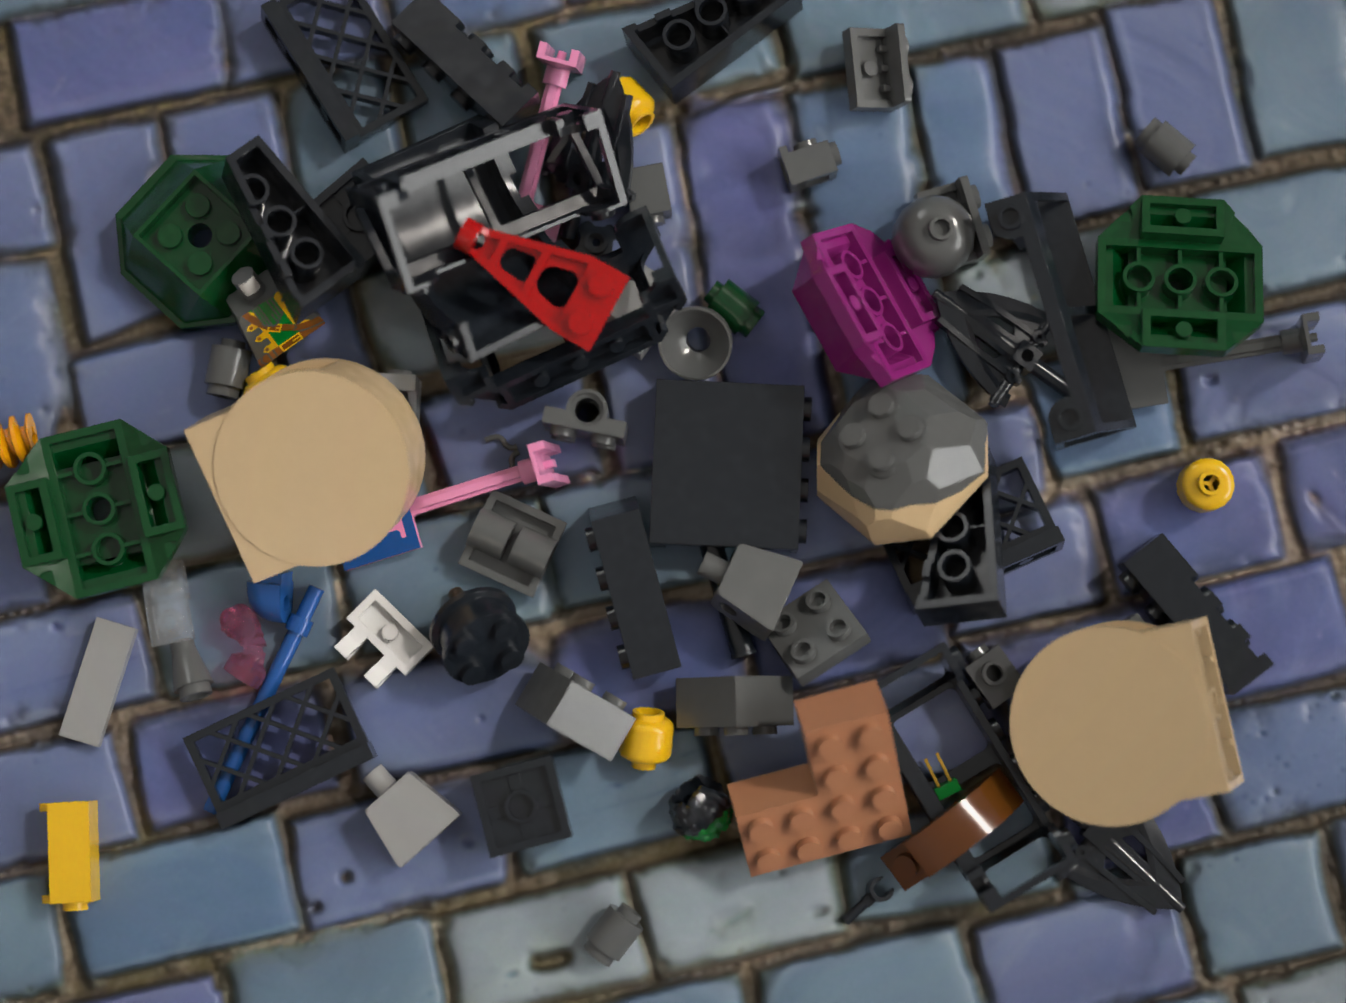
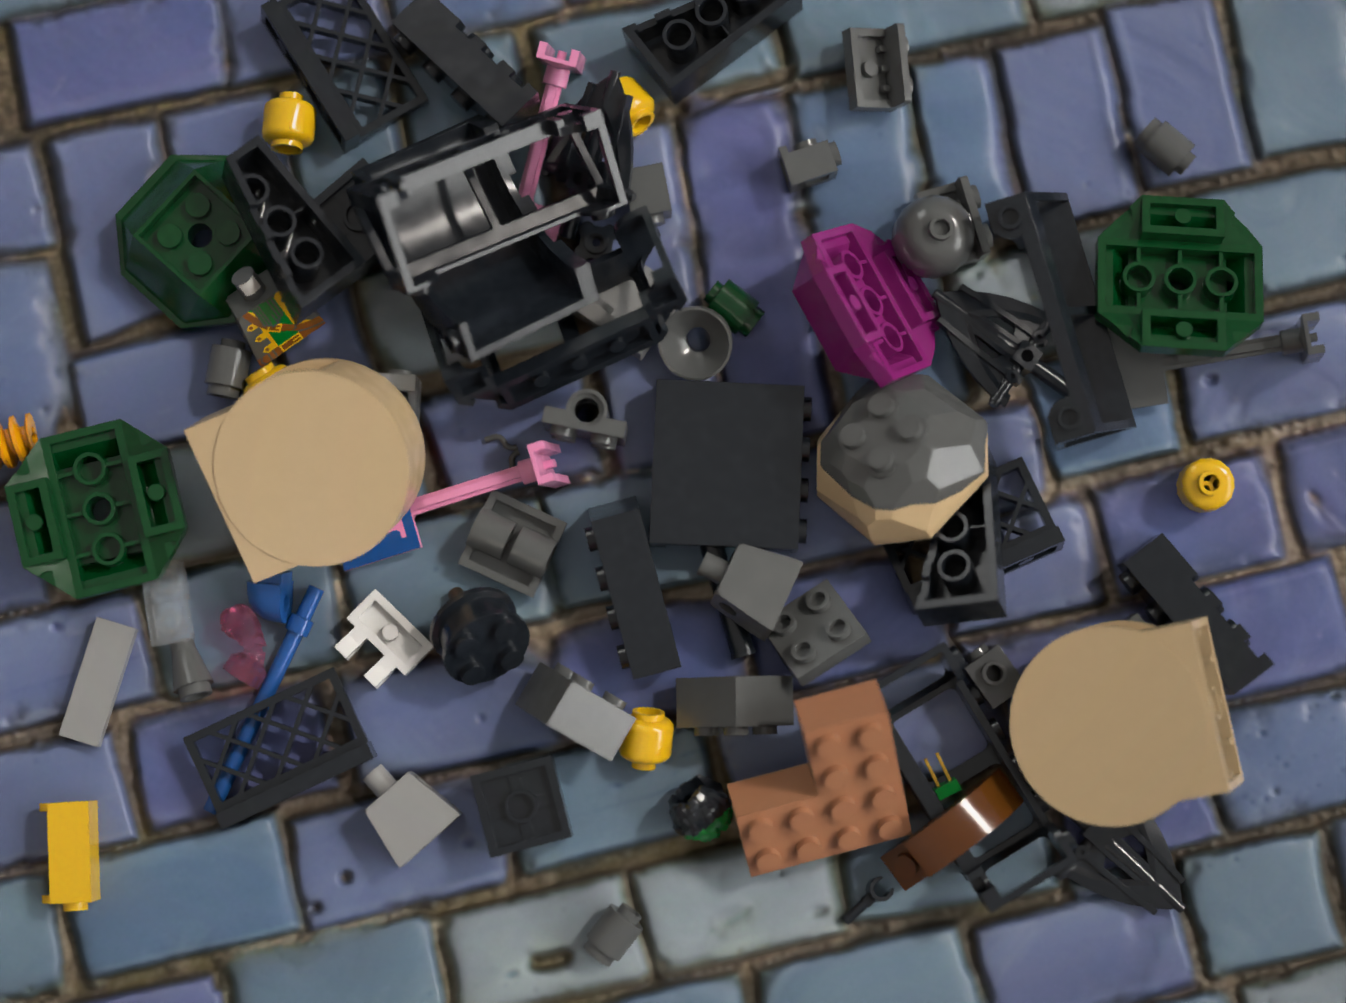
(289, 123): none -> yellow head
(591, 301): red plate -> none

